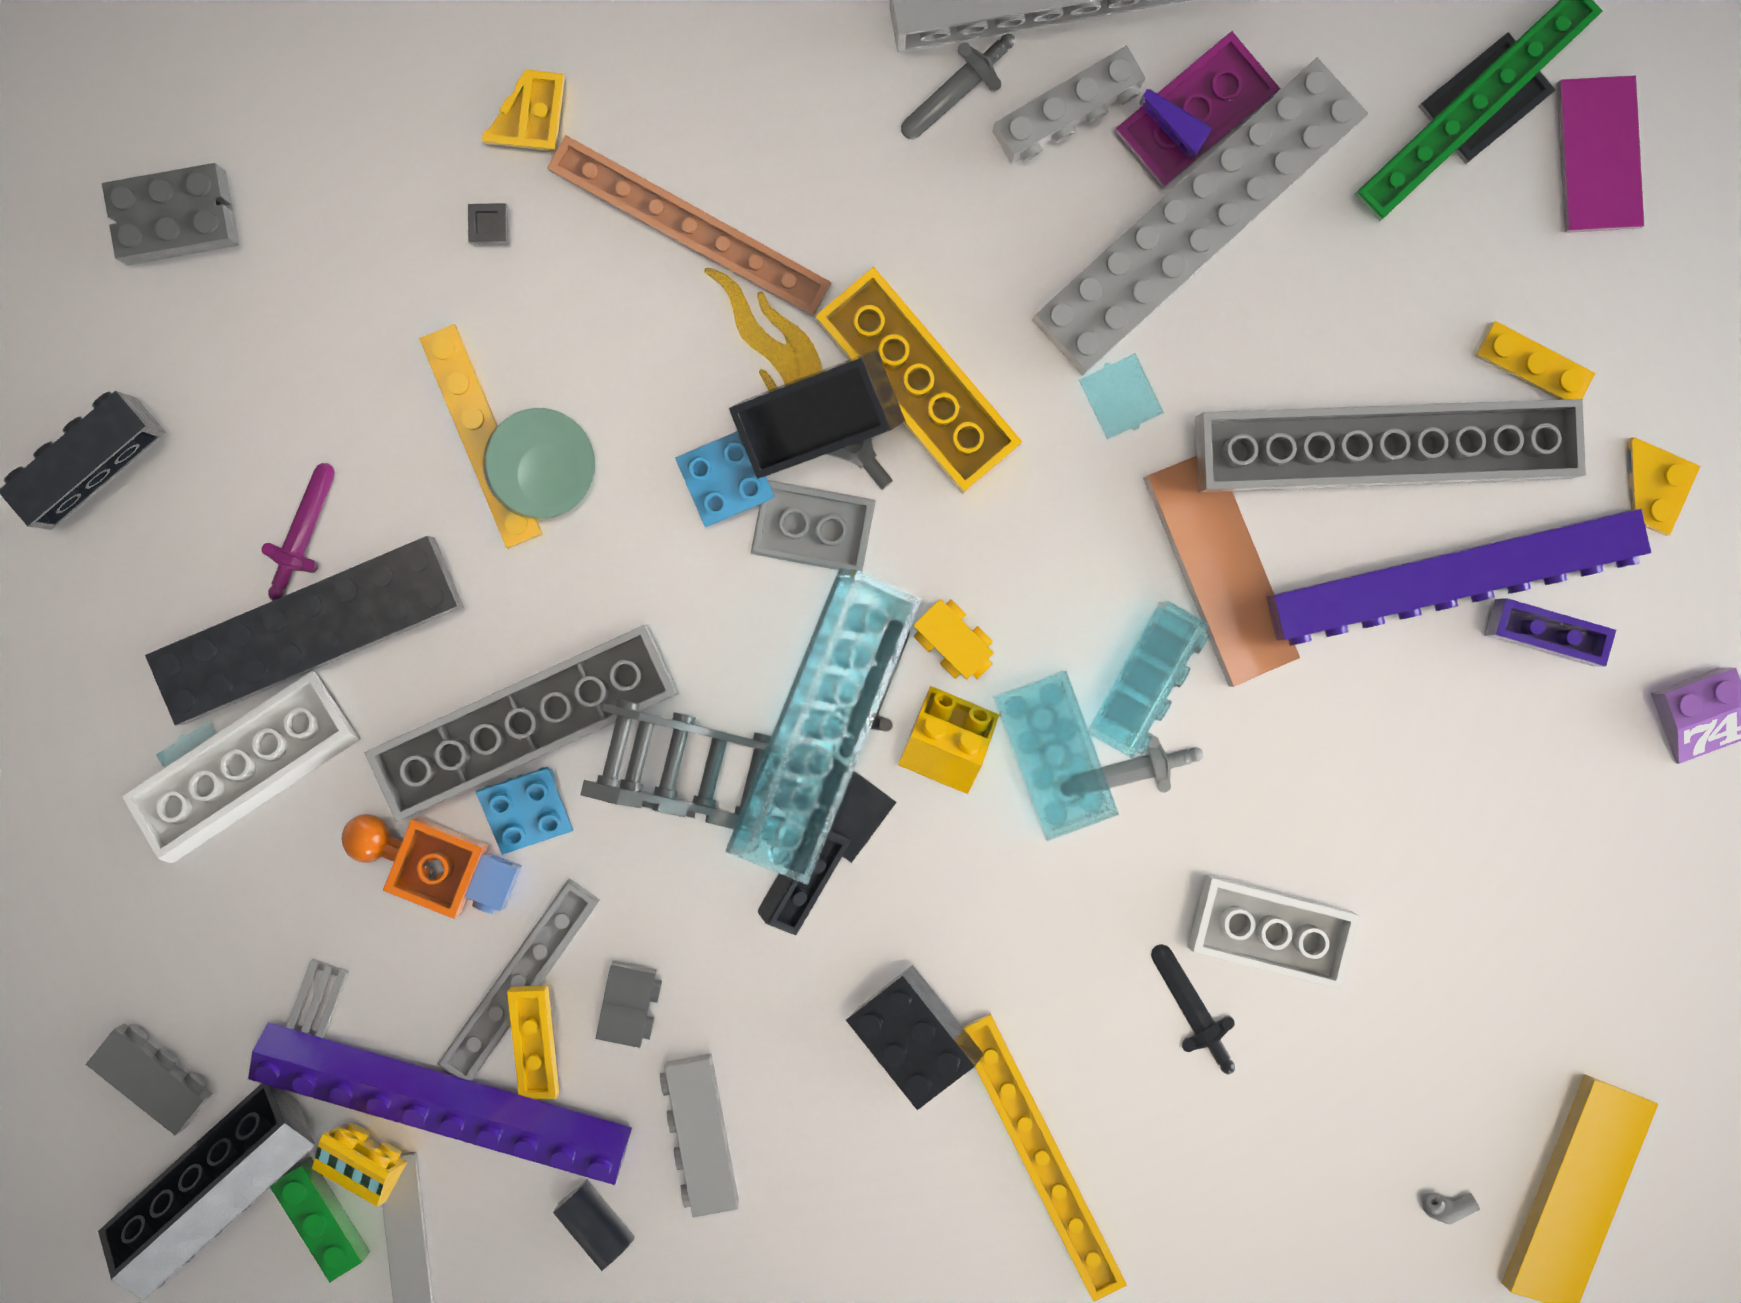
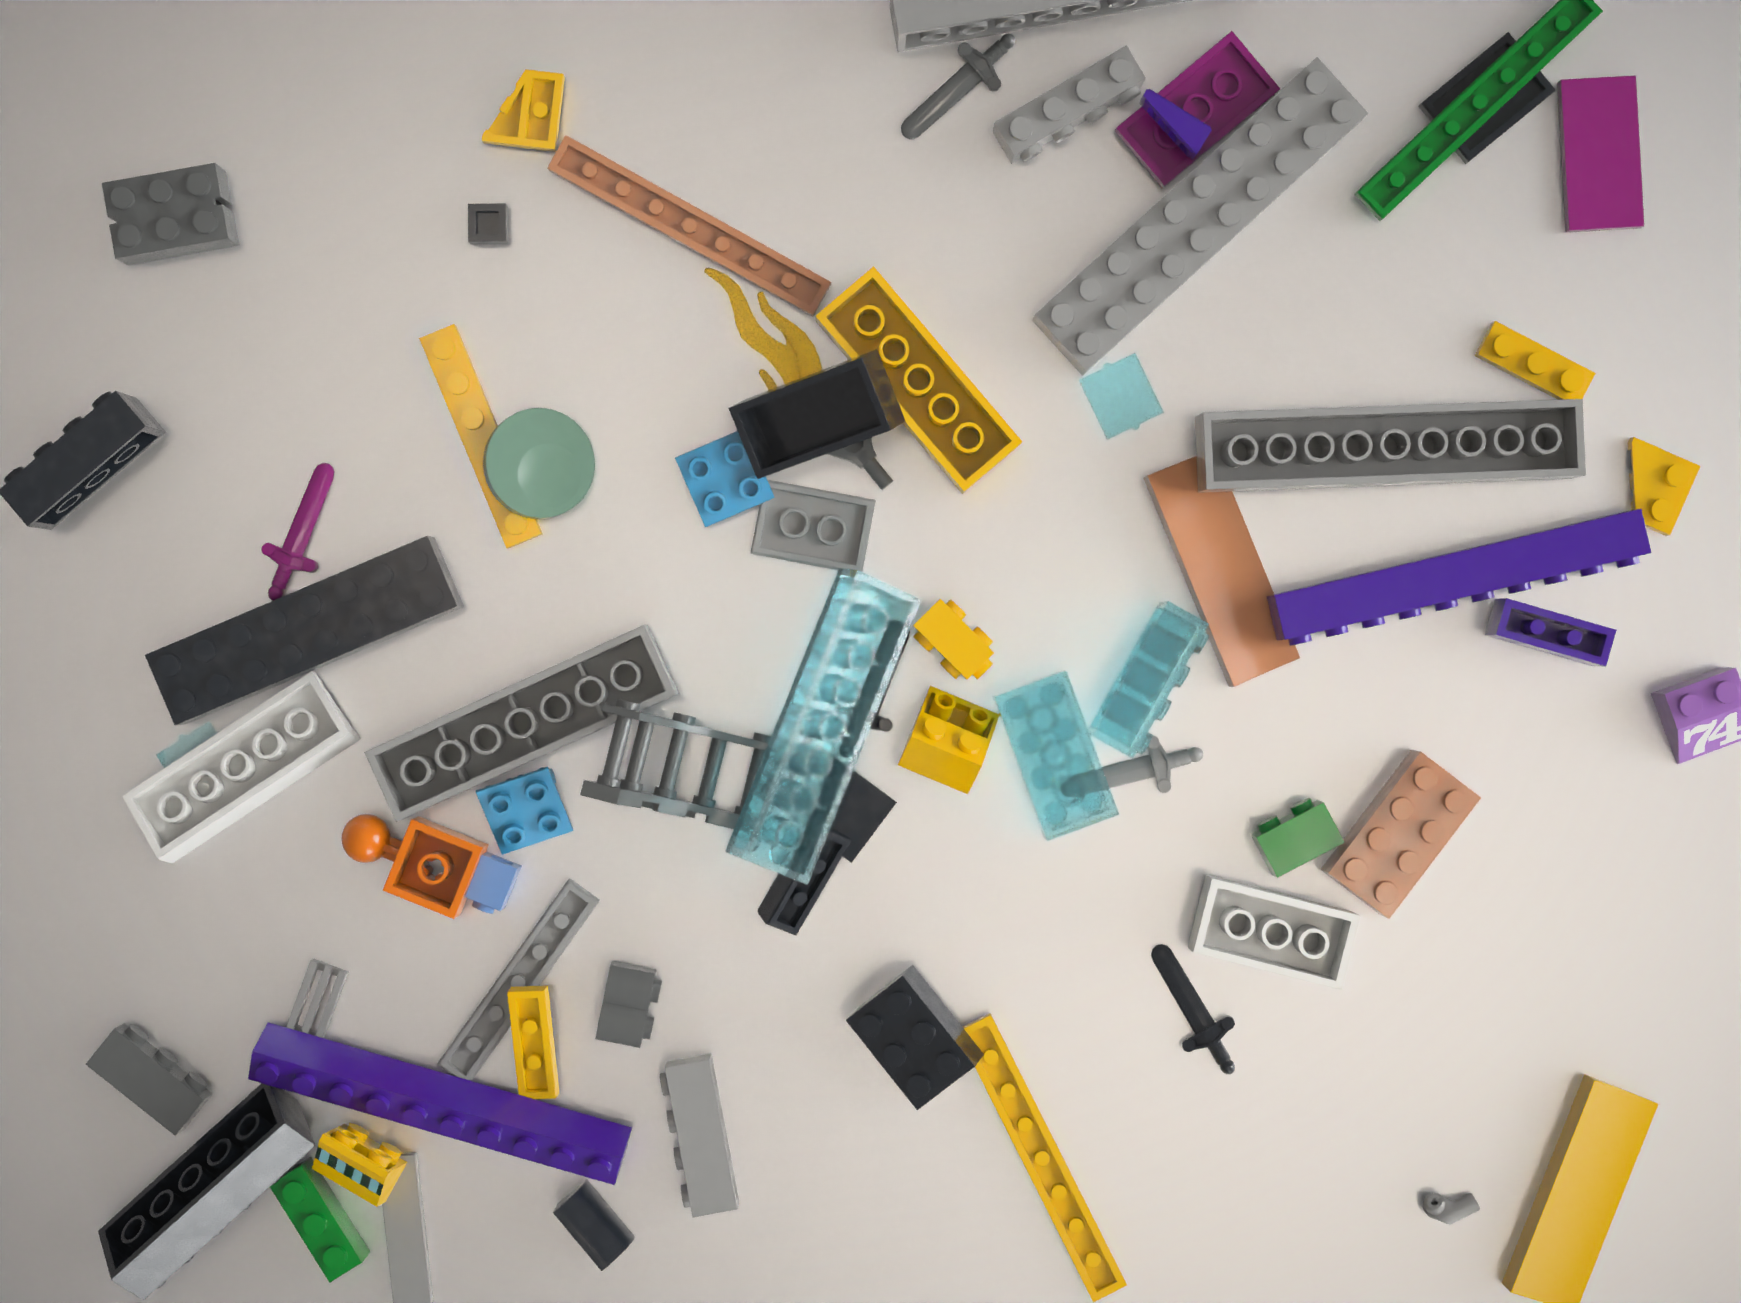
(1296, 837): none -> brick
(1400, 833): none -> nougat brick

